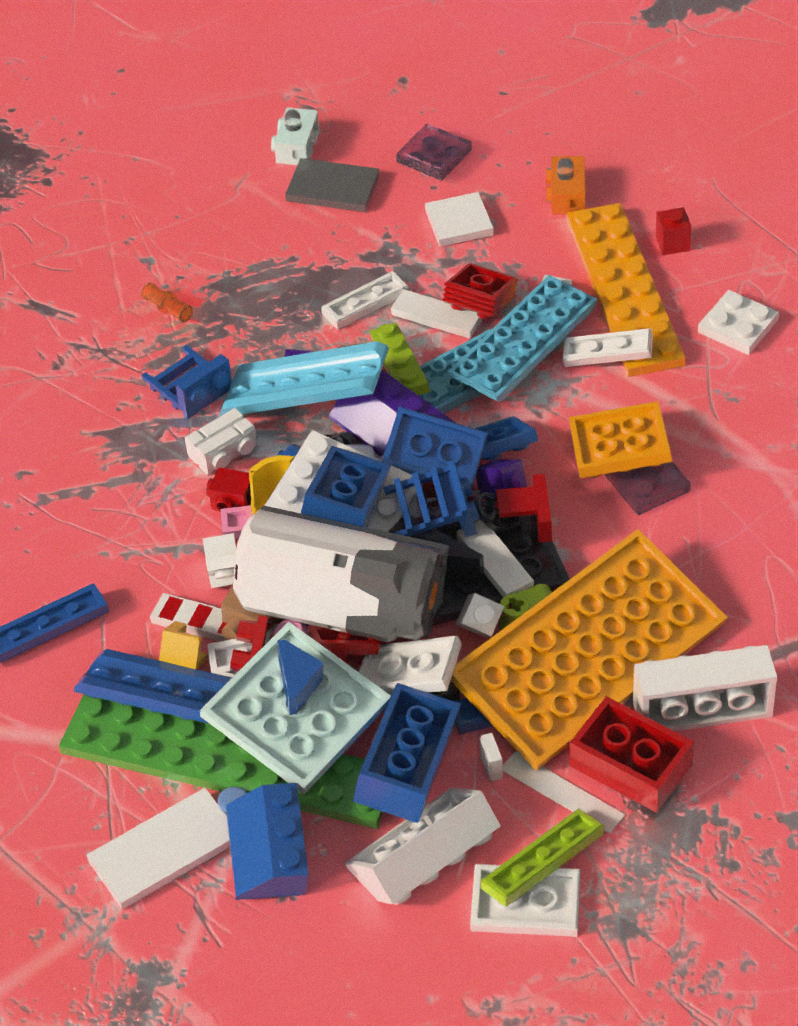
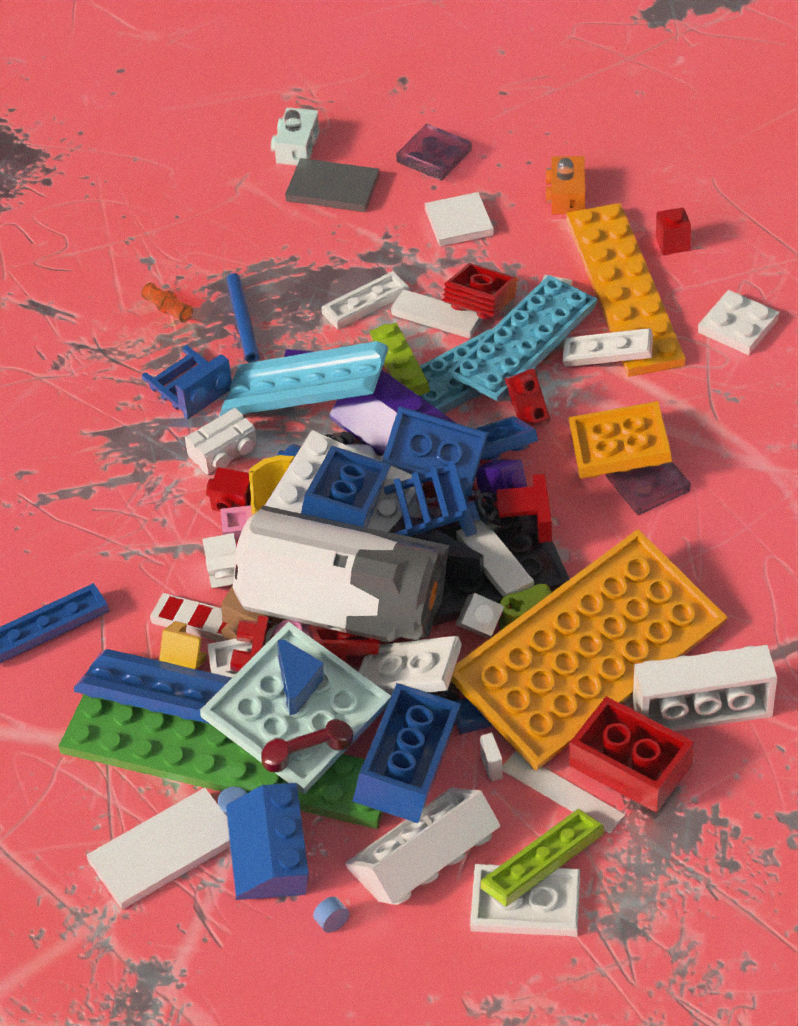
(242, 318): none -> blue piece
(276, 752): none -> dark red bar
(331, 914): none -> medium blue piece
(527, 397): none -> red hips

